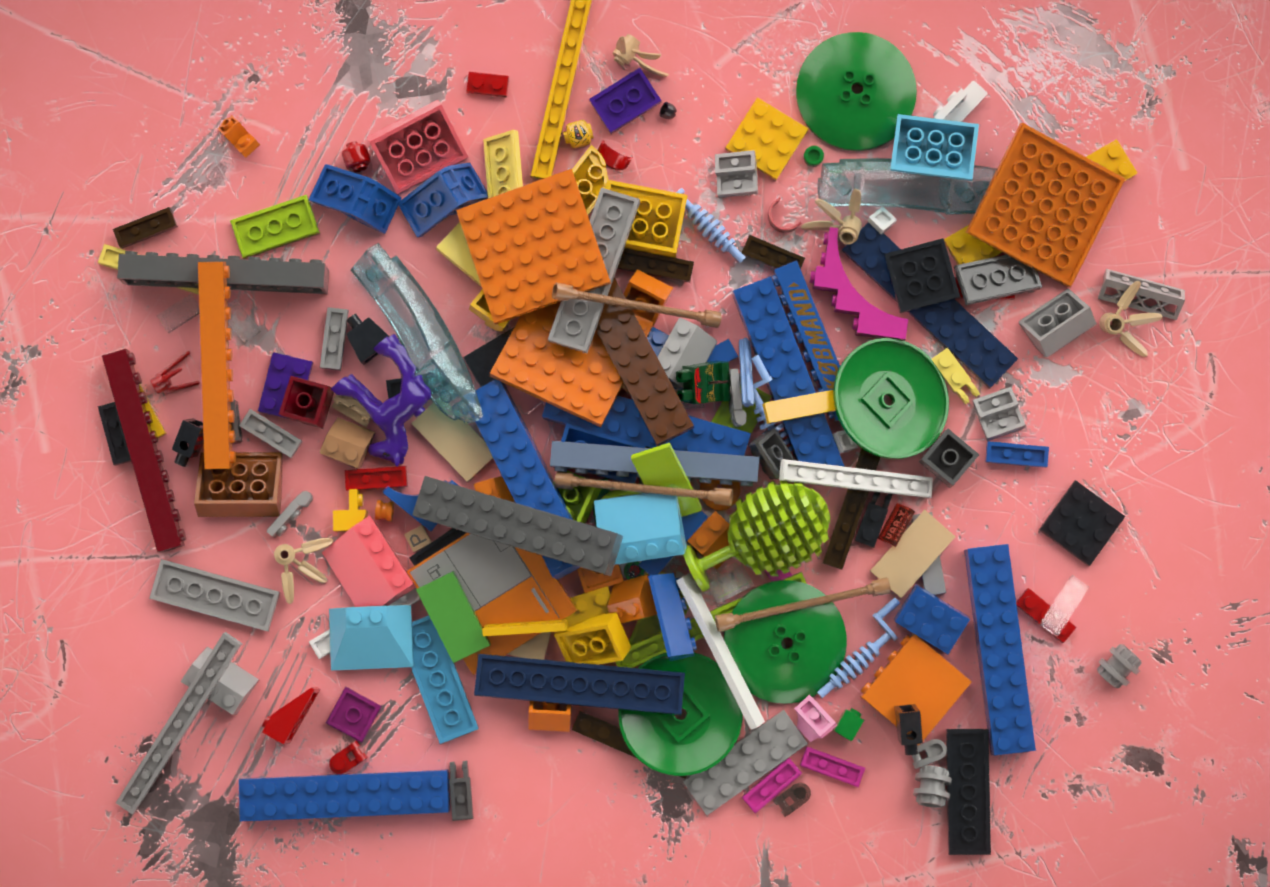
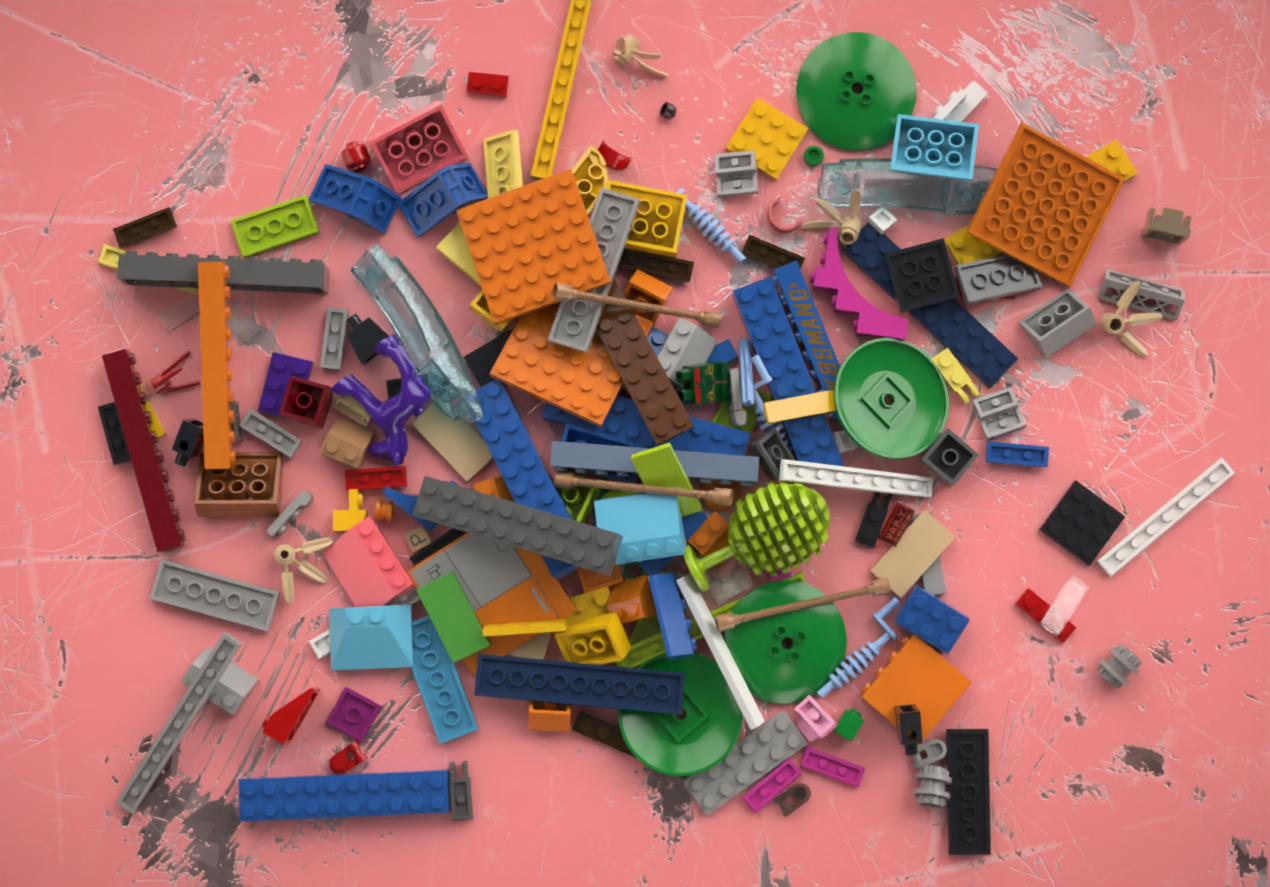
(238, 136): orange slope -> none
(578, 134): yellow head -> none
(625, 100): dark purple plate -> none
(849, 516): dark brown plate -> none
(999, 649): blue brick -> none
(1165, 517): none -> white tile
(1168, 226): none -> dark tan panel

